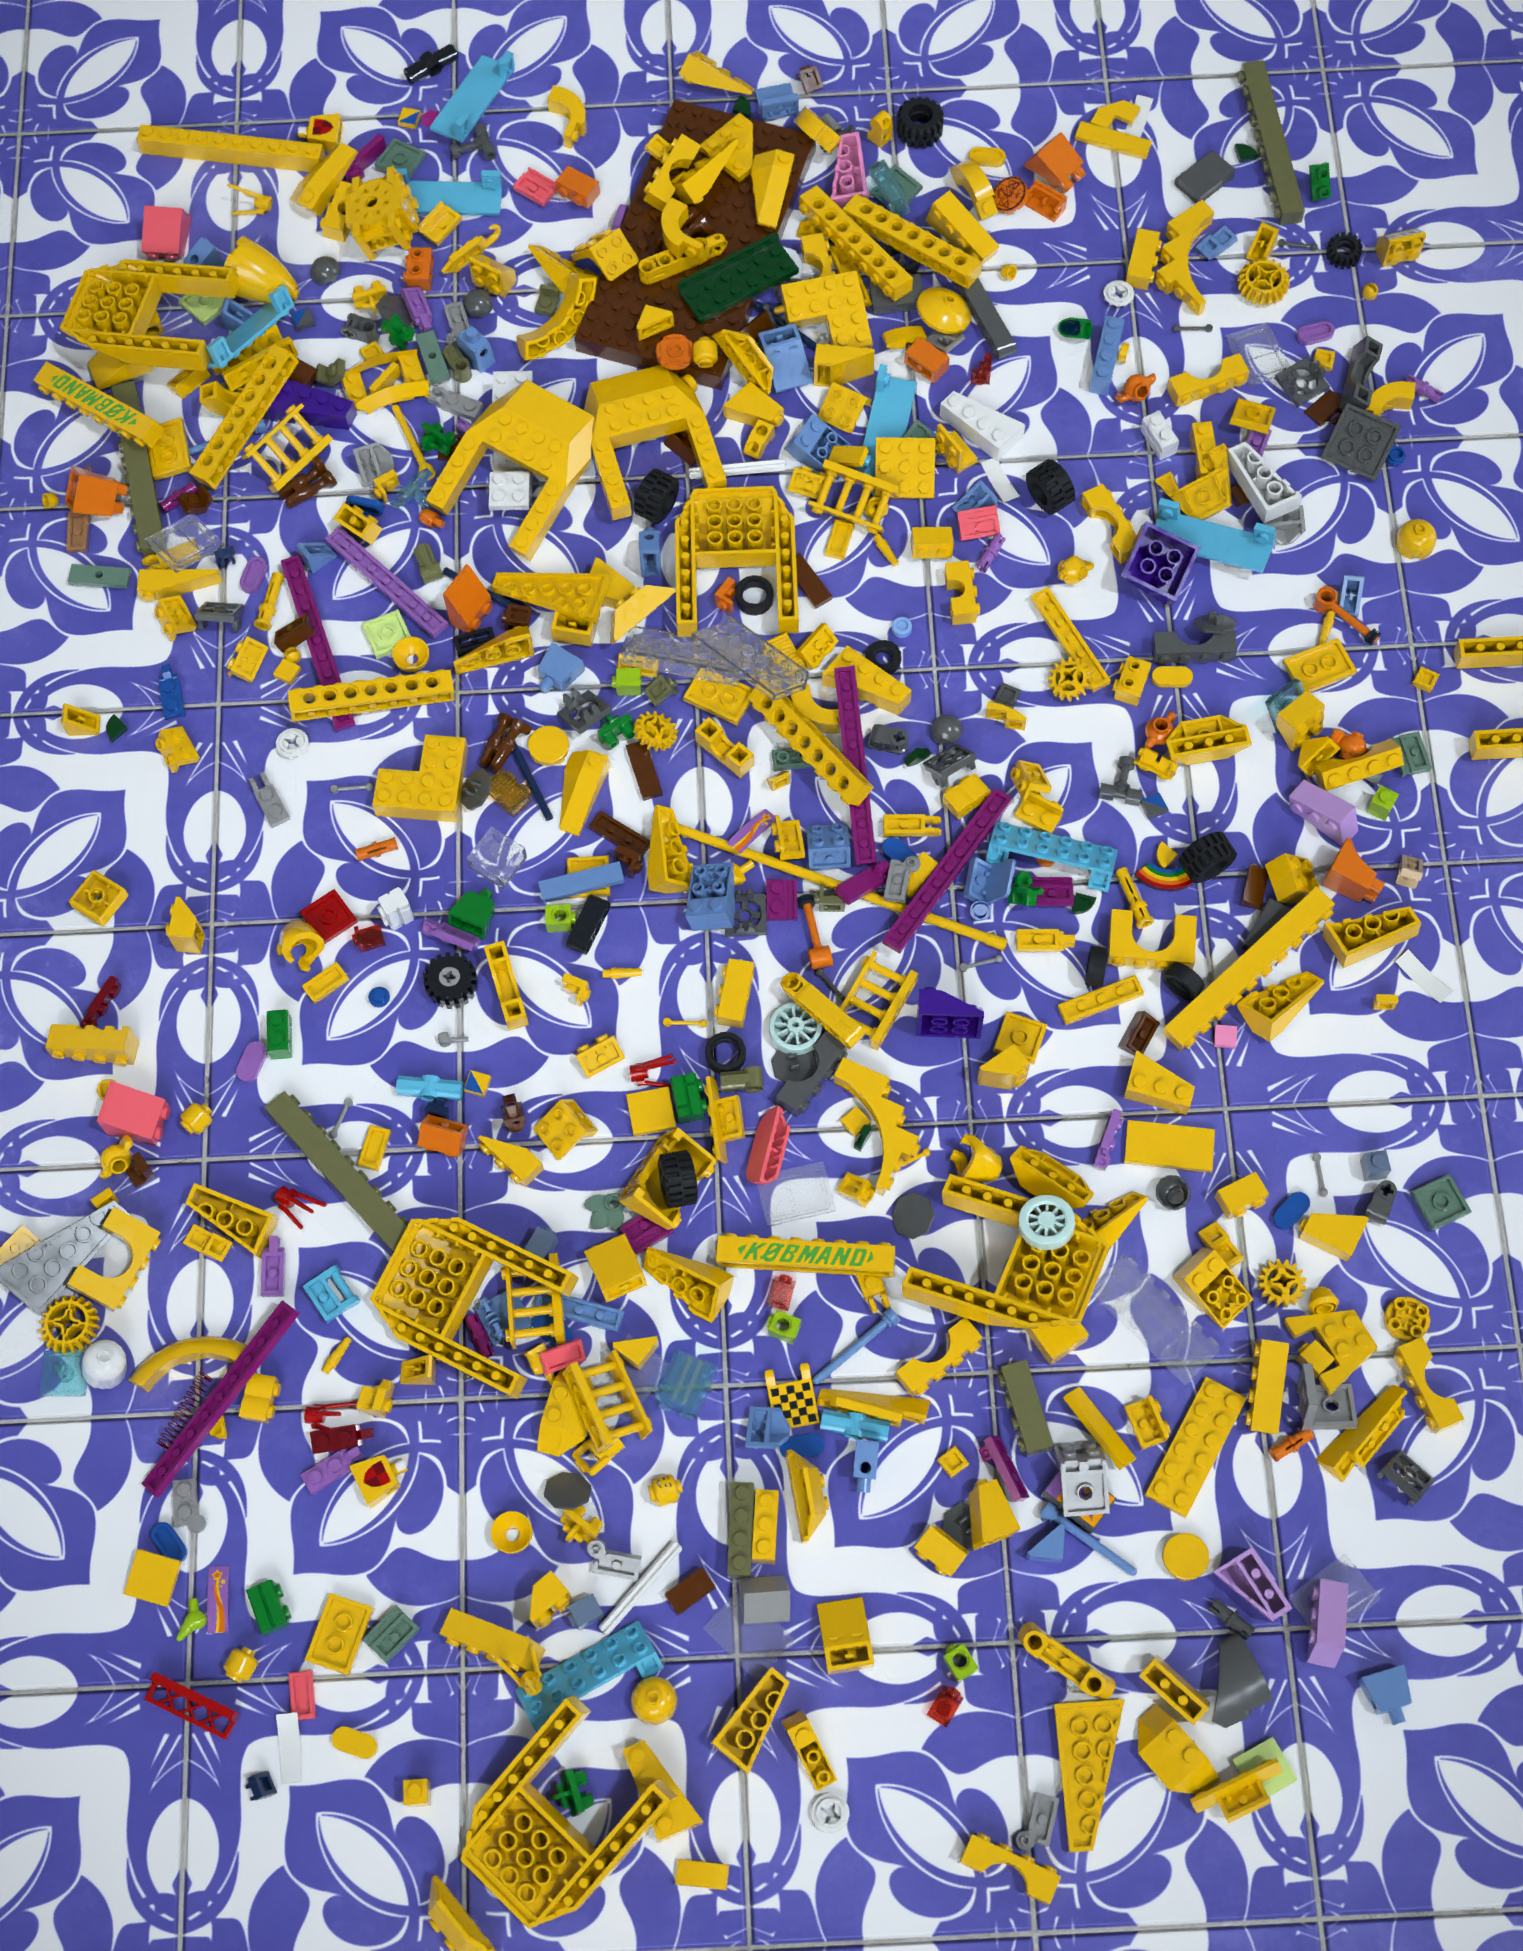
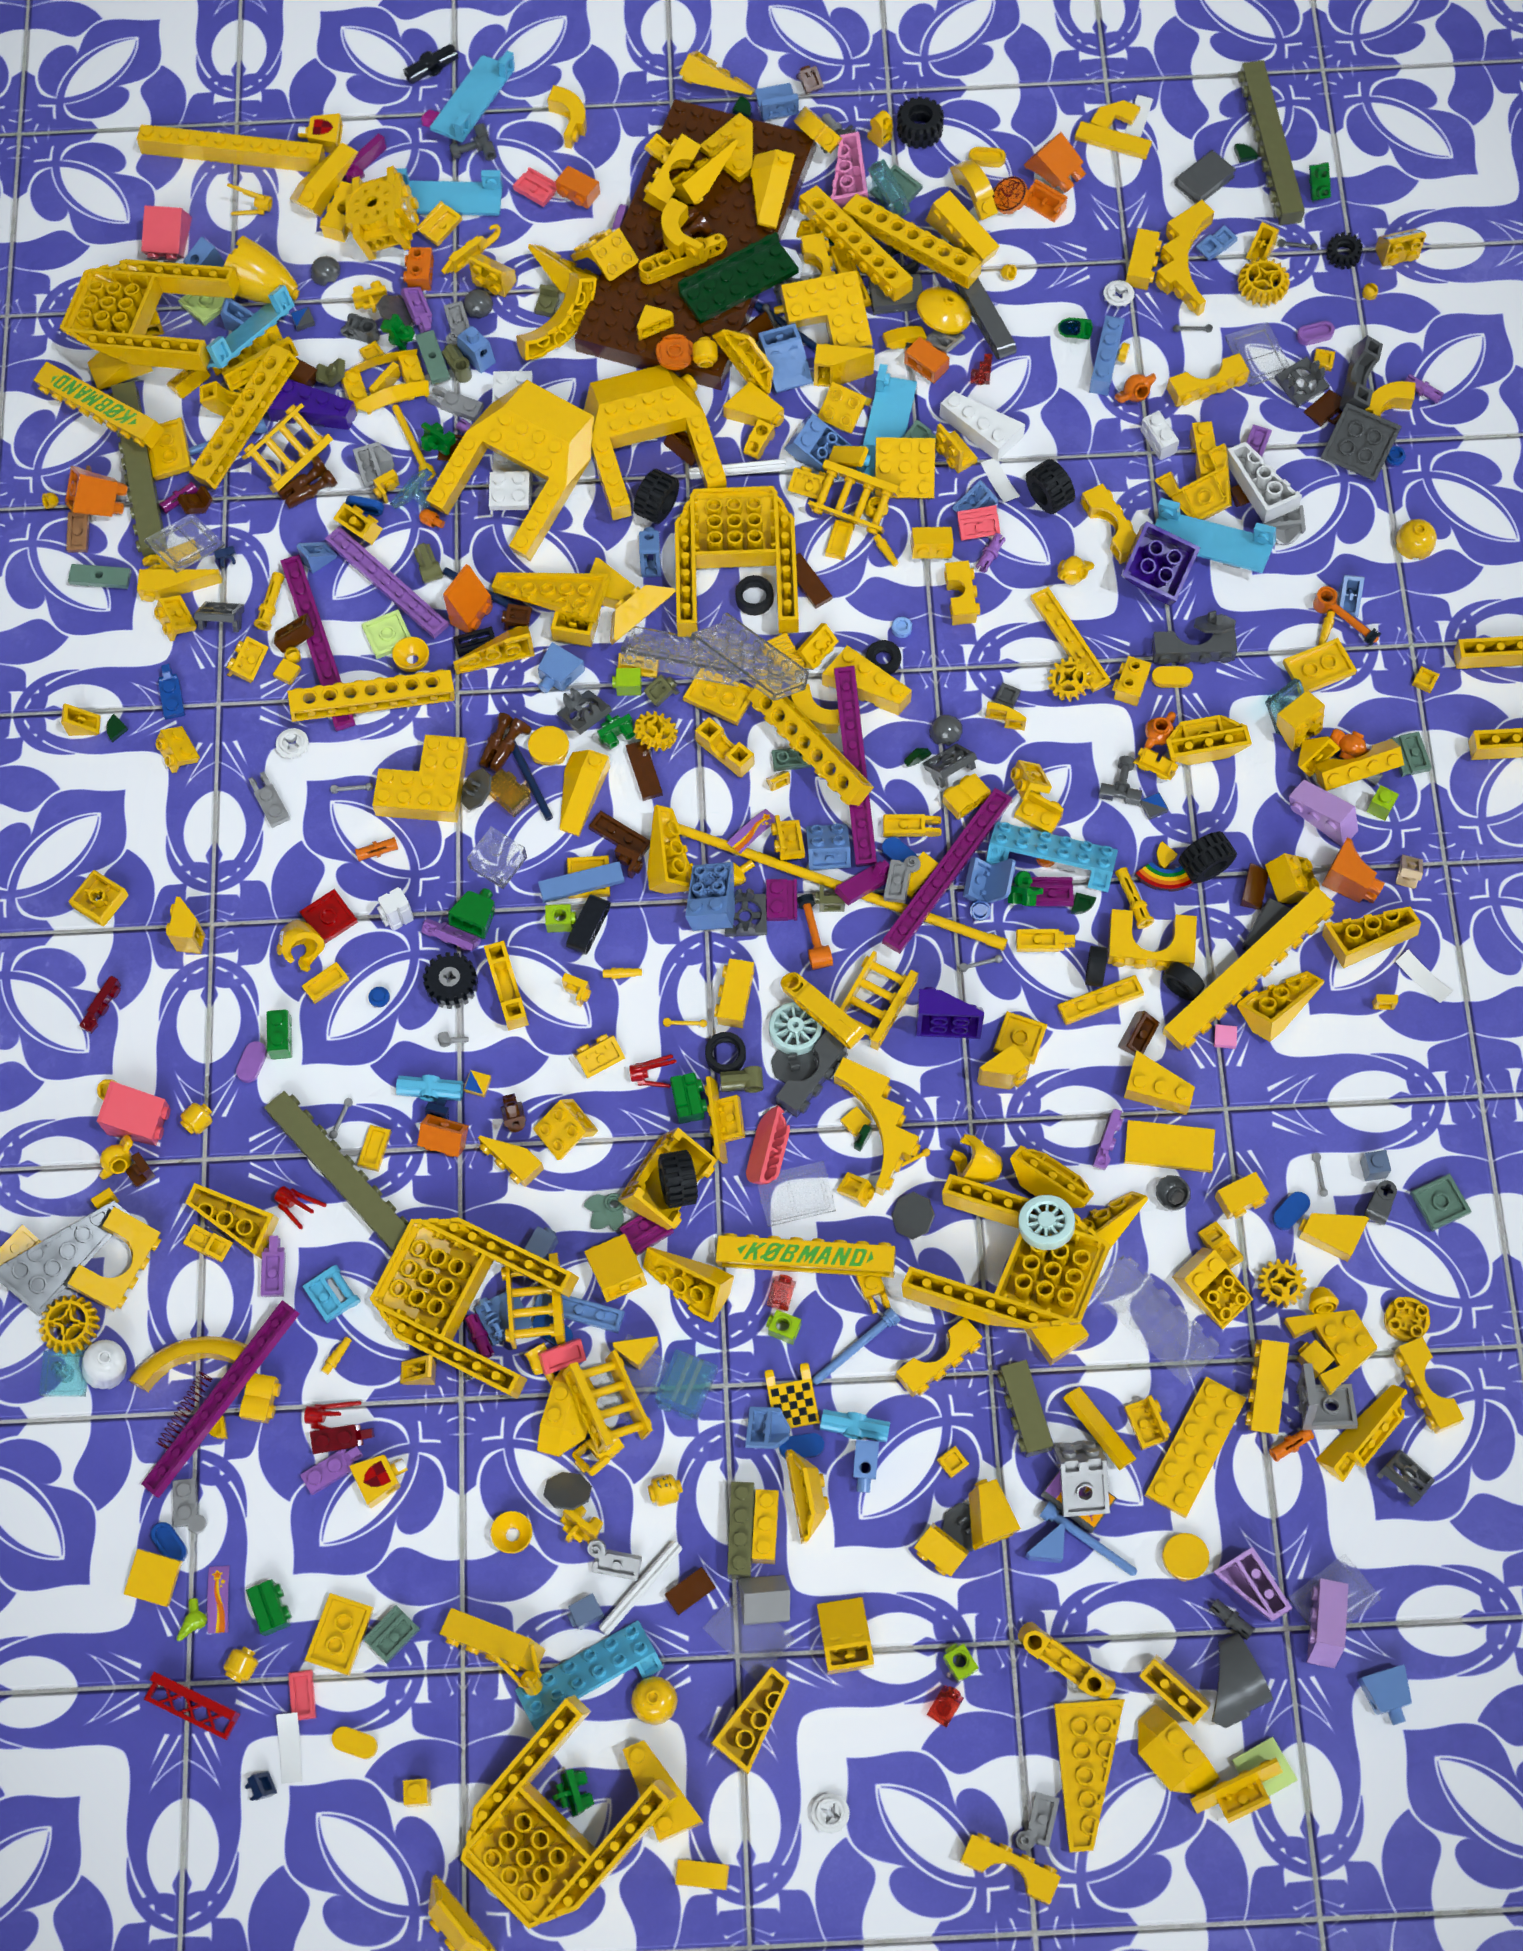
(93, 1044): yellow wedge -> none
(253, 575): medium lavender tile -> none
(368, 938): clear red bracket -> none
(376, 1400): yellow brick -> none
(400, 156): sand green plate -> none
(409, 118): yellow tile -> none
(547, 1599): yellow slope -> none
(651, 1111): yellow tile -> none
(725, 594): orange bracket -> none
(809, 1750): yellow slope -> none
(820, 972): dark grey hinge -> none
(876, 1406): yellow wedge -> none
(887, 739): dark grey piece -> none
(995, 1450): magenta hinge -> none
(1252, 416): yellow tile -> none

